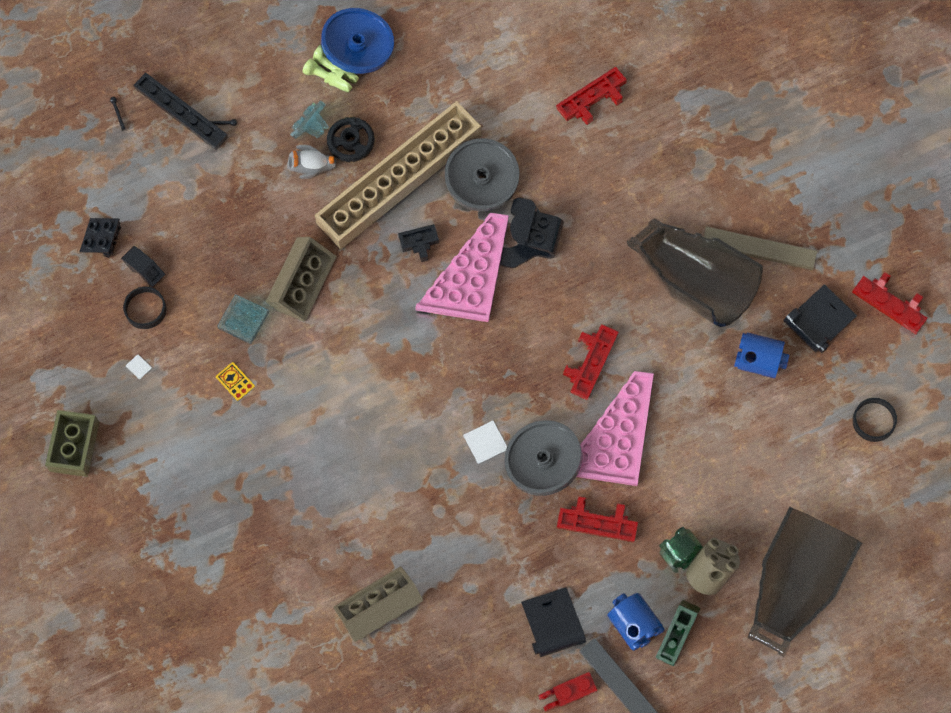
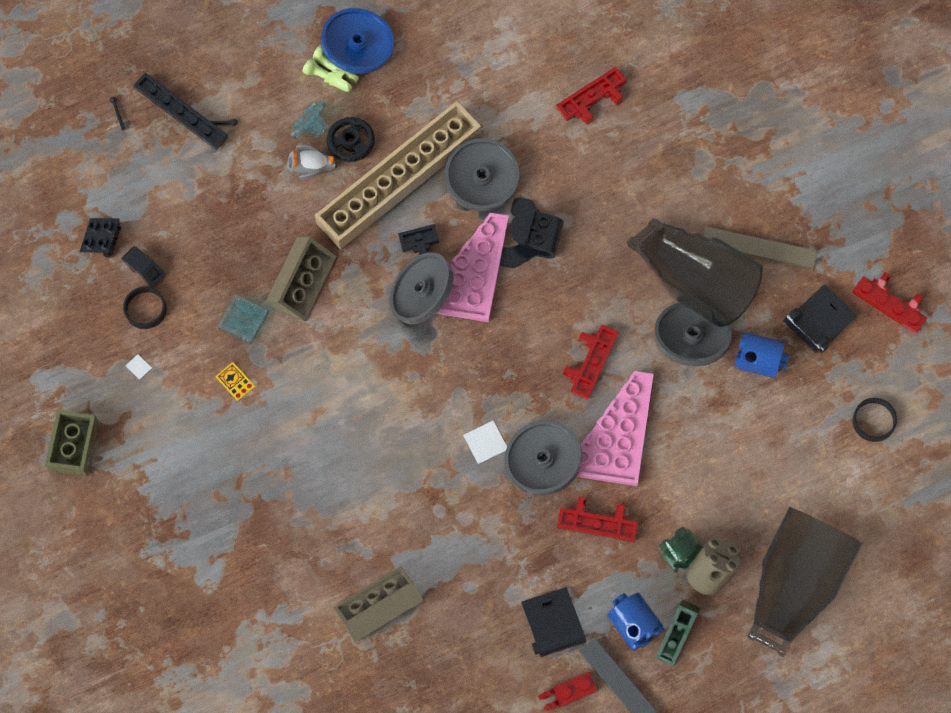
(421, 288): none -> dark grey dish
(690, 337): none -> dark grey dish

